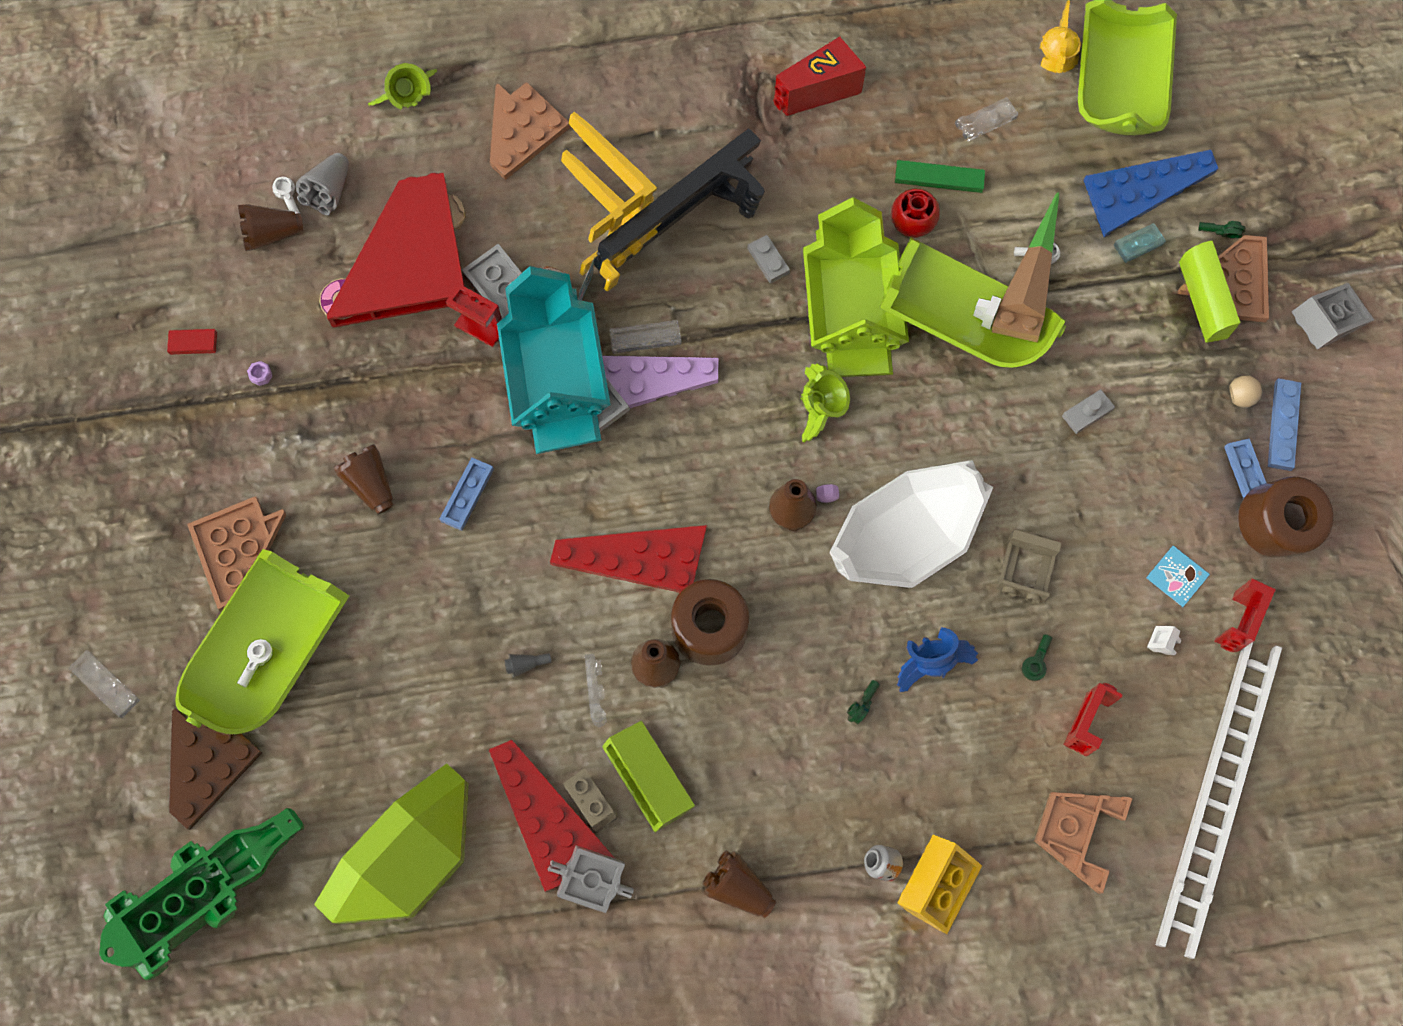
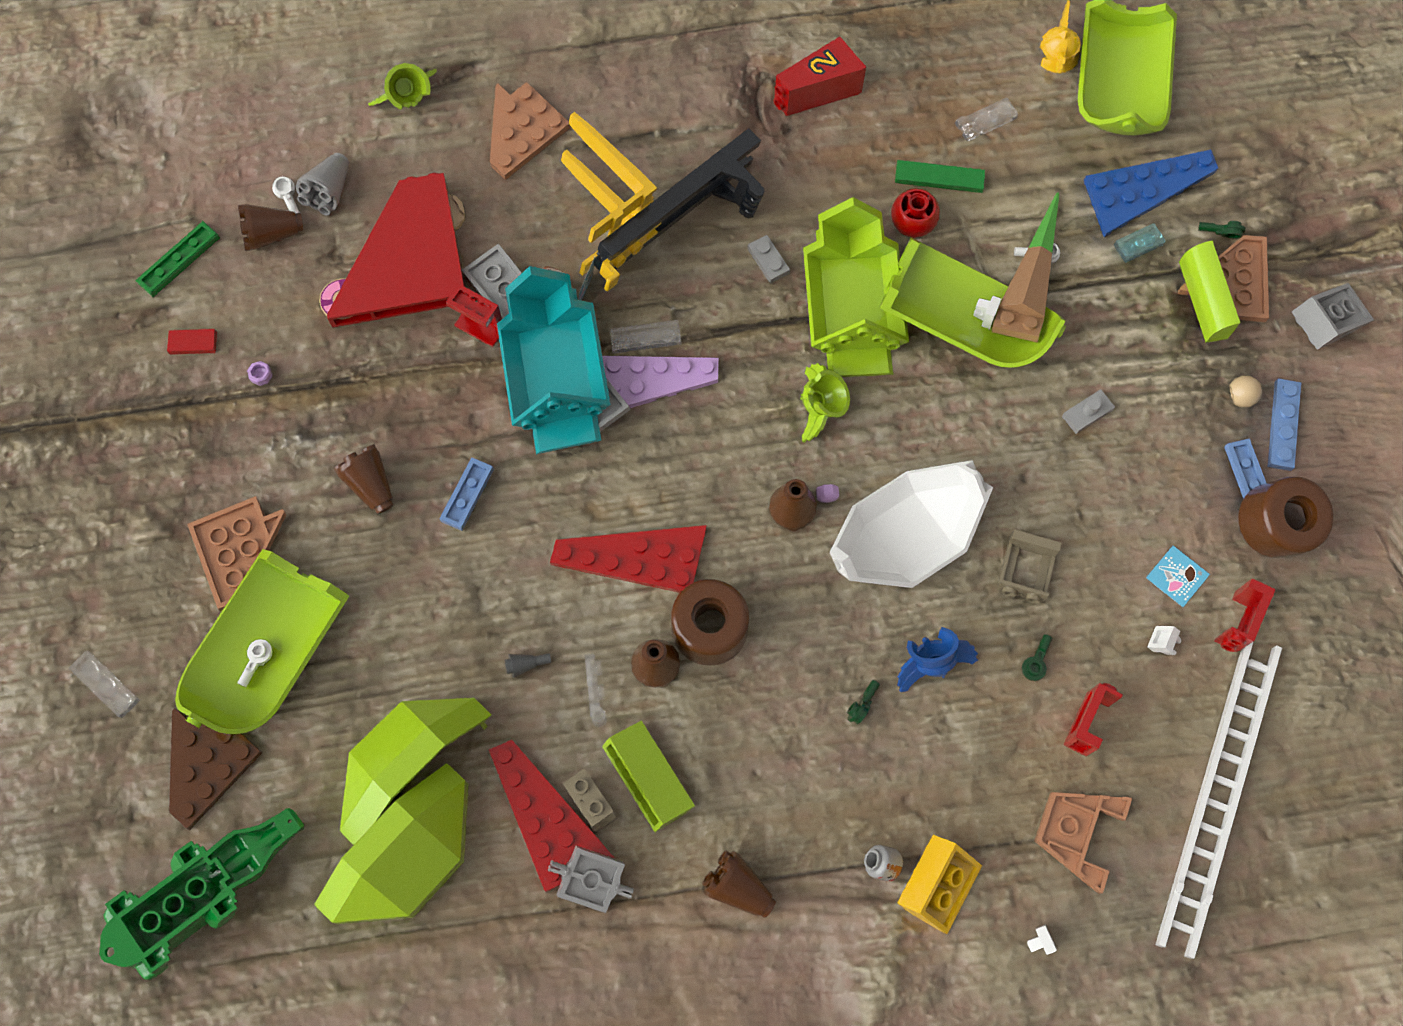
(177, 259): none -> green tile
(398, 752): none -> lime panel
(1043, 940): none -> white tile

